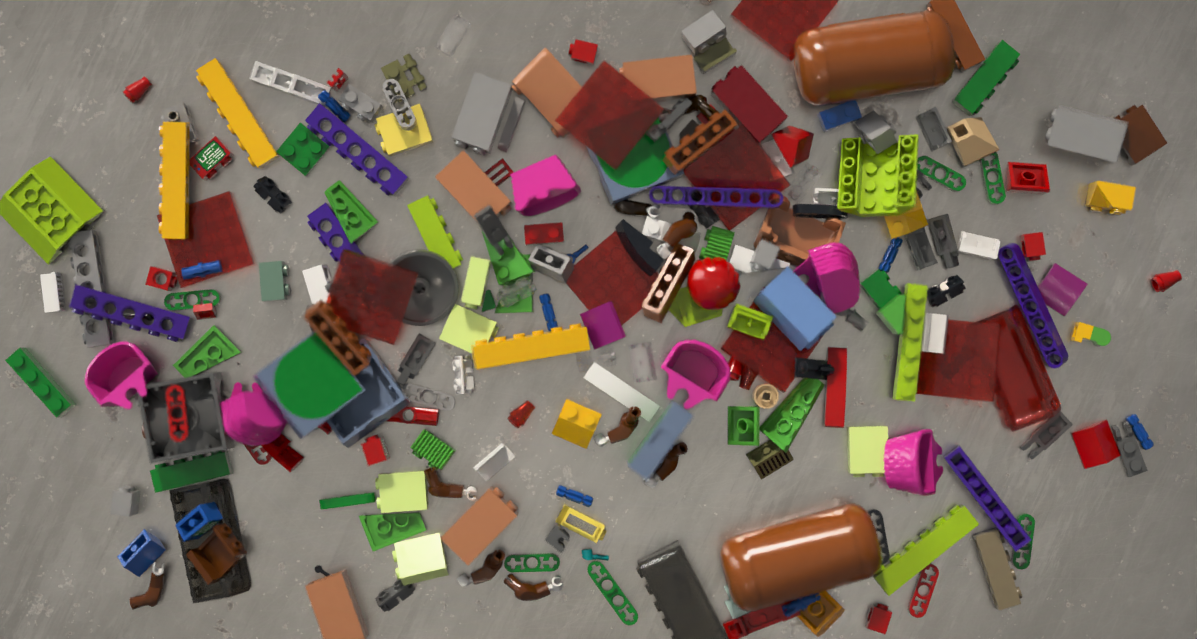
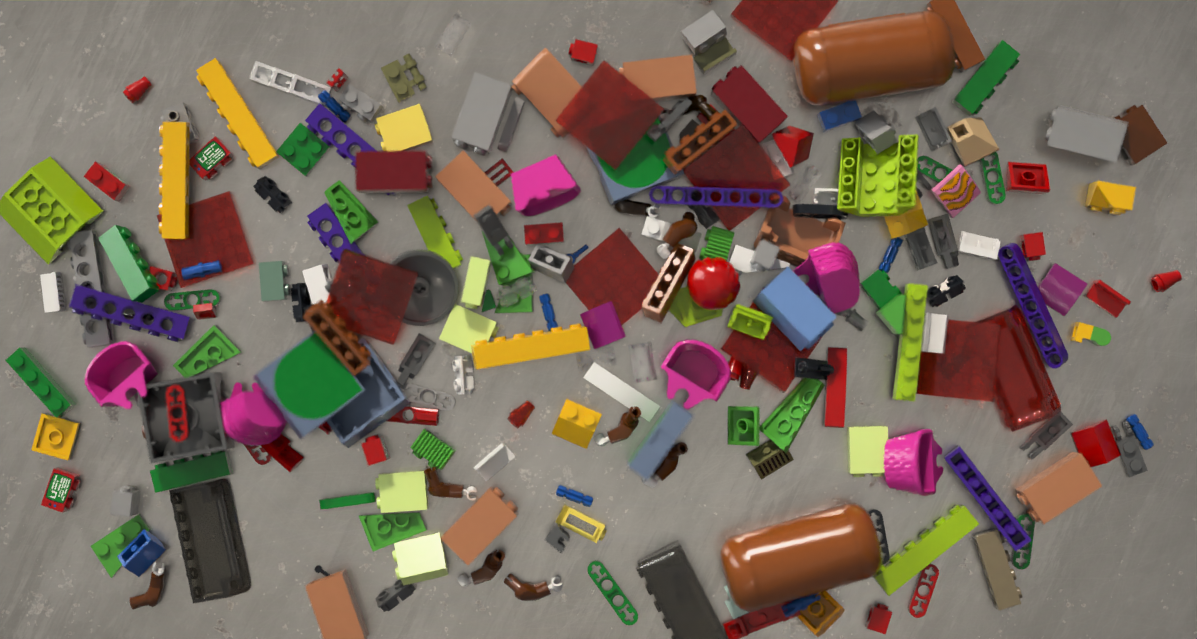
(55, 436): none -> yellow plate
(60, 490): none -> brick
(107, 181): none -> red brick
(115, 542): none -> bright green wing
(129, 263): none -> brick
(199, 521): blue brick -> none
(217, 554): reddish brown panel -> none
(300, 293): none -> black hinge
(393, 171): none -> dark red brick
(398, 112): light grey beam -> none
(547, 568): green beam -> none
(587, 554): teal hand -> none
(638, 248): black slope -> none
(765, 396): tan wheel -> none
(956, 191): none -> slope
(1058, 488): none -> nougat brick
(1106, 298): none -> red panel

